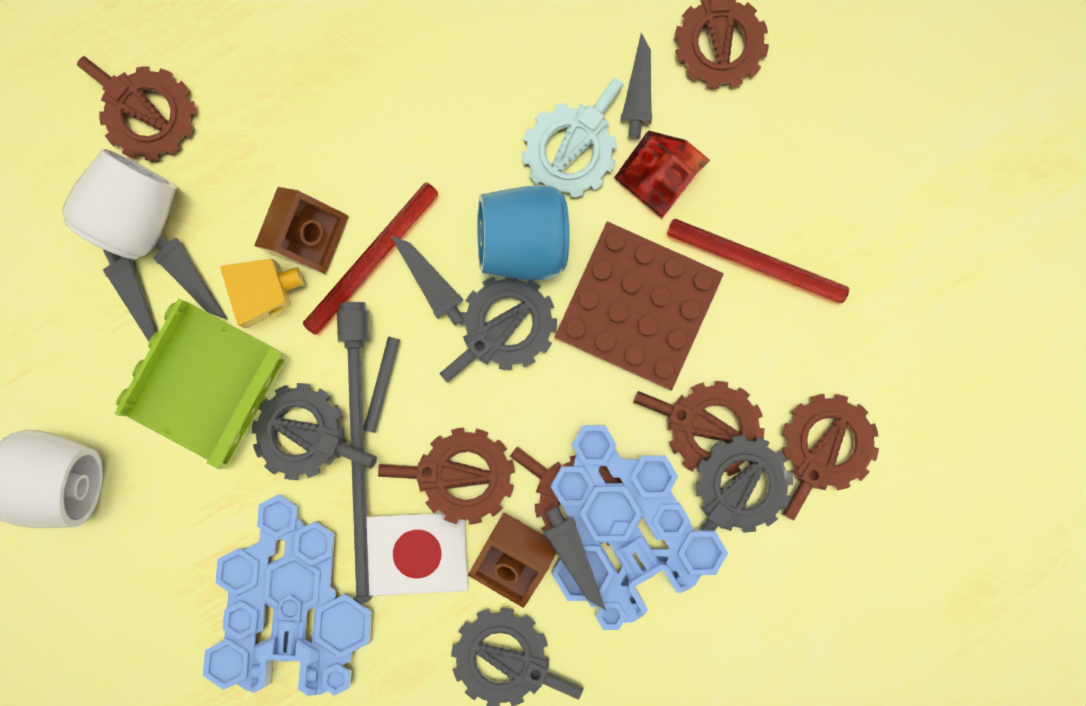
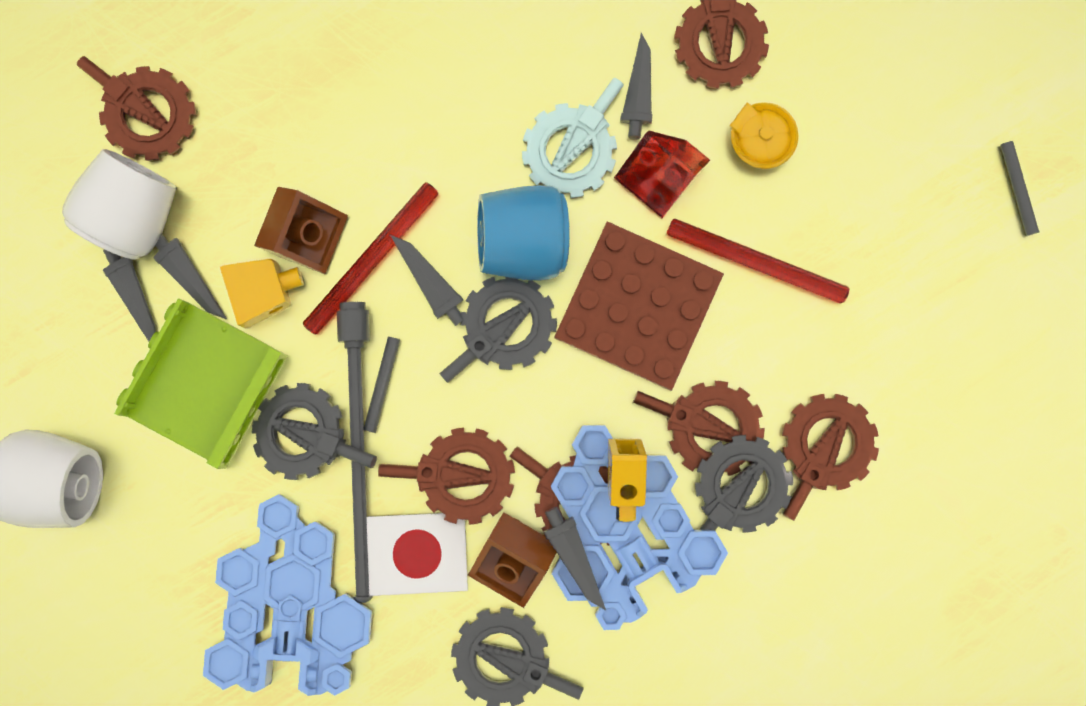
(626, 467): none -> yellow torso
(764, 135): none -> yellow piece
(1019, 188): none -> dark grey bar

